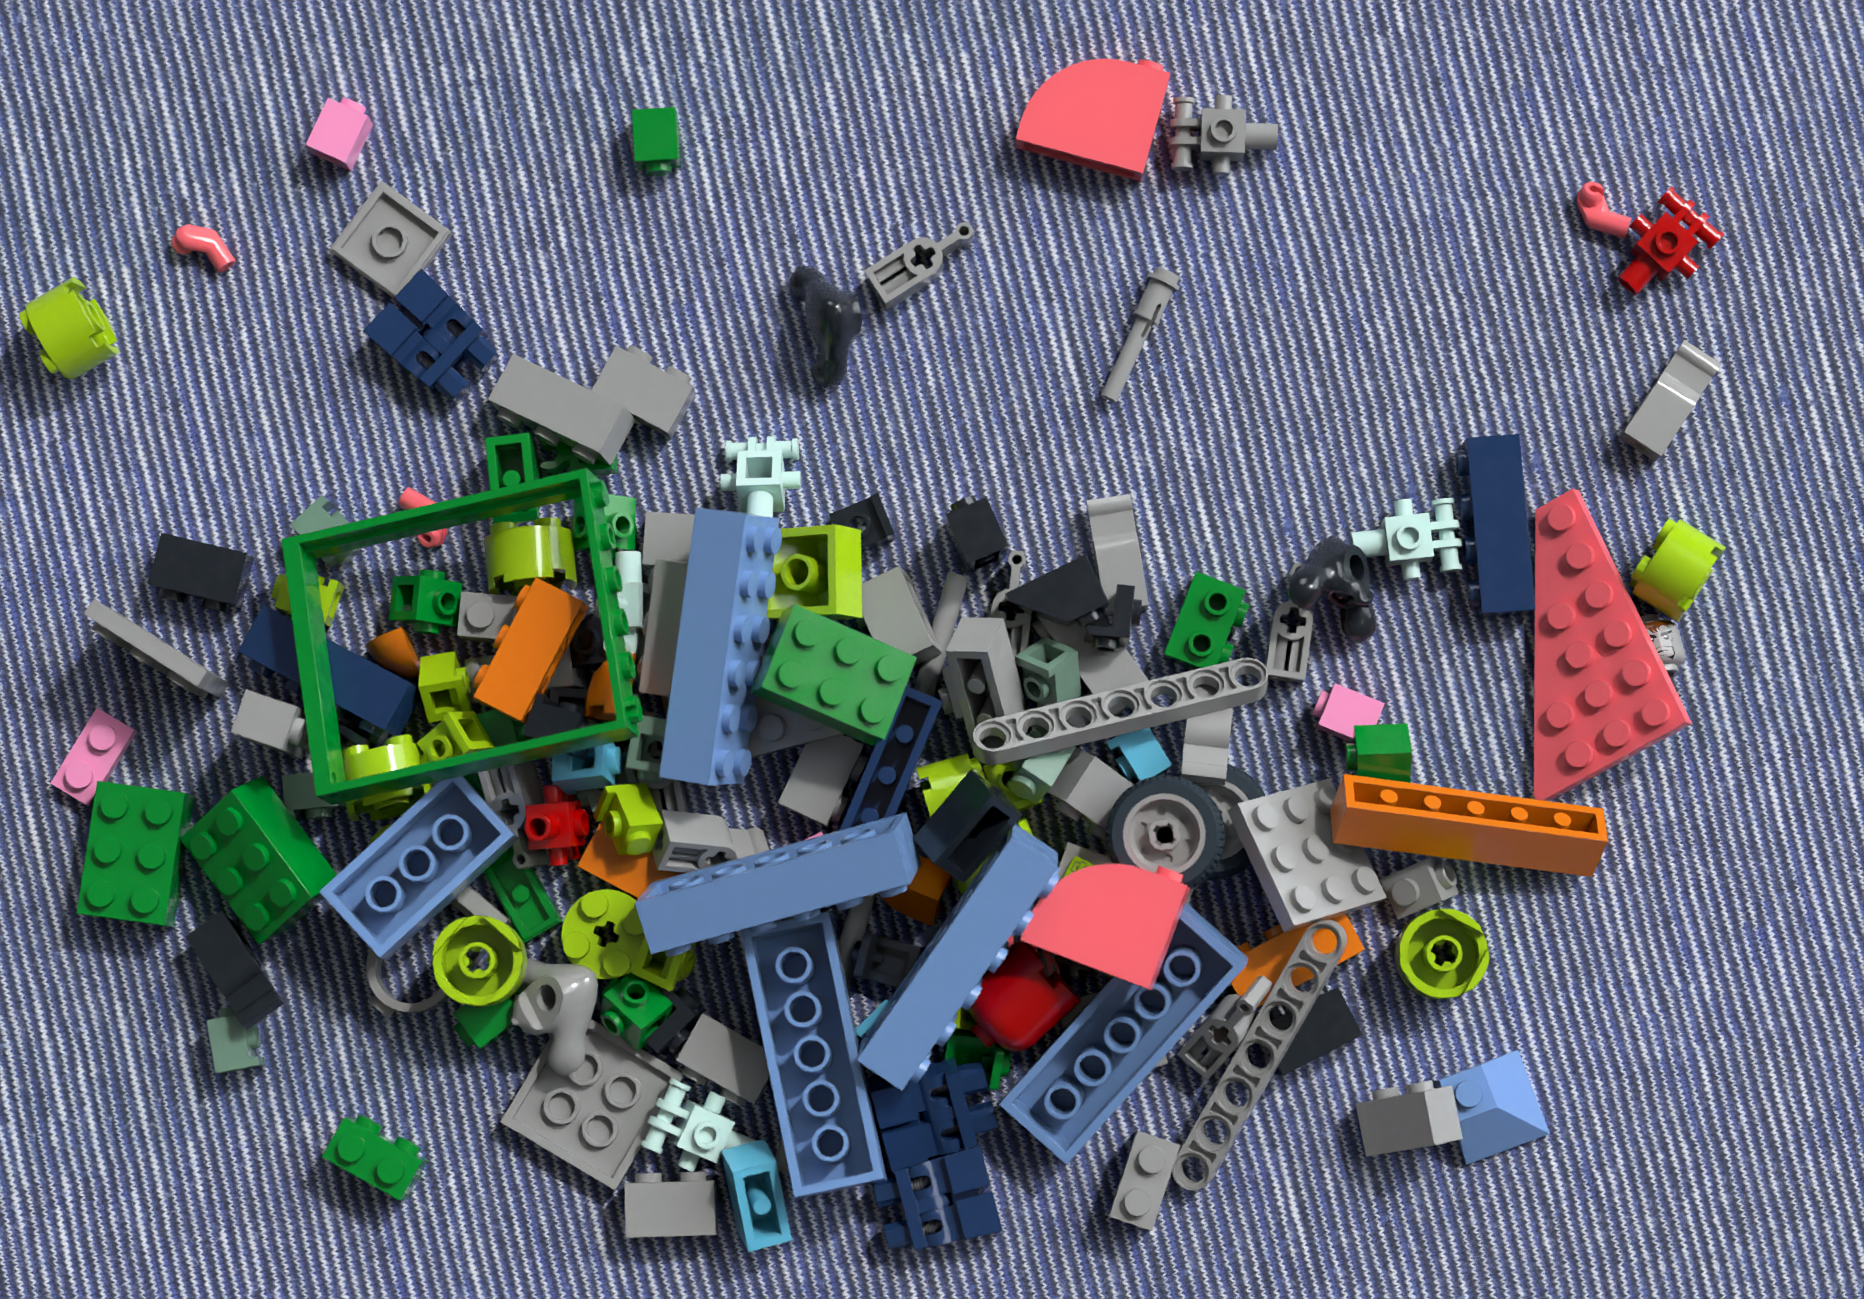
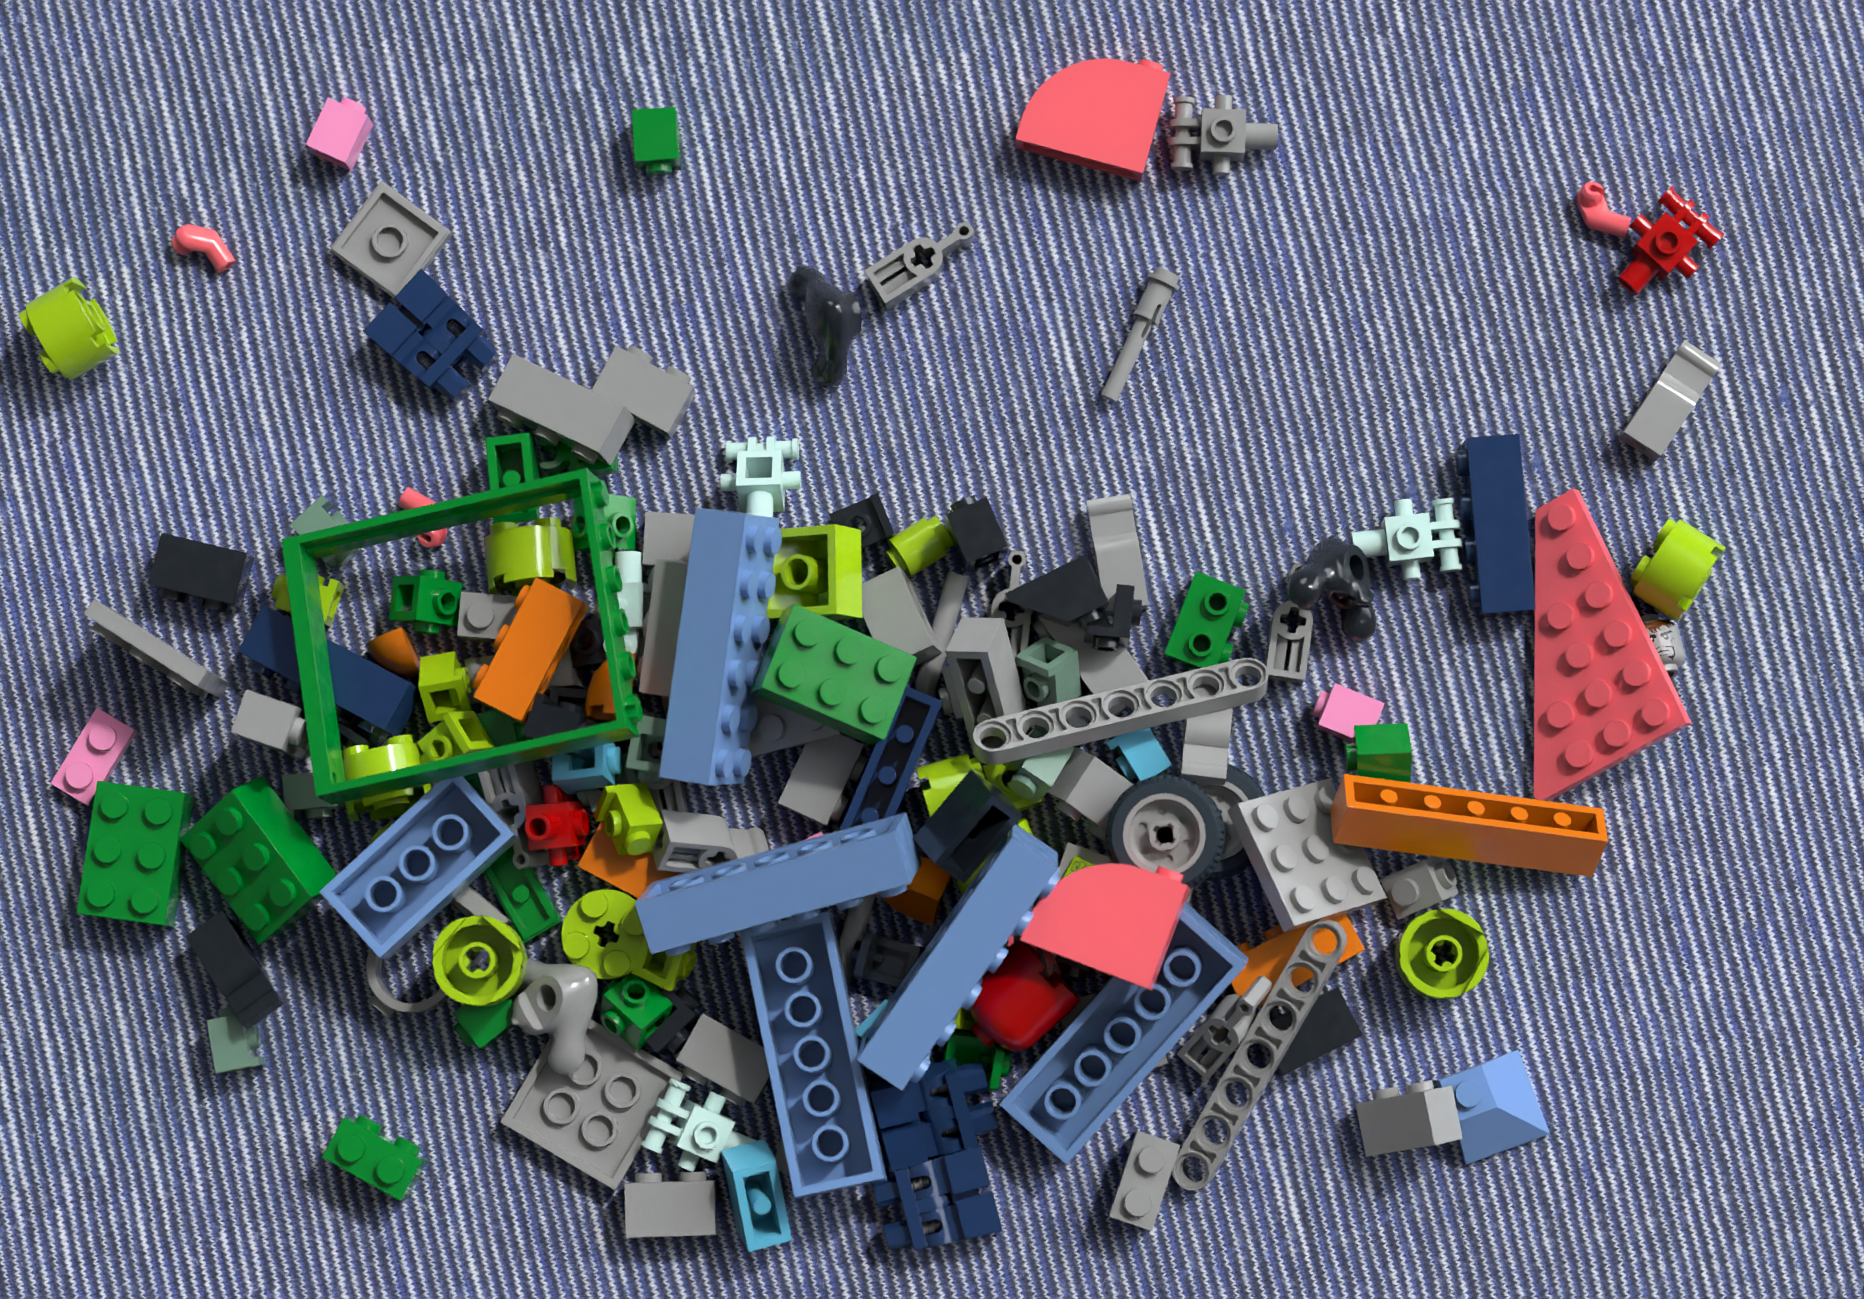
(919, 545): none -> lime brick

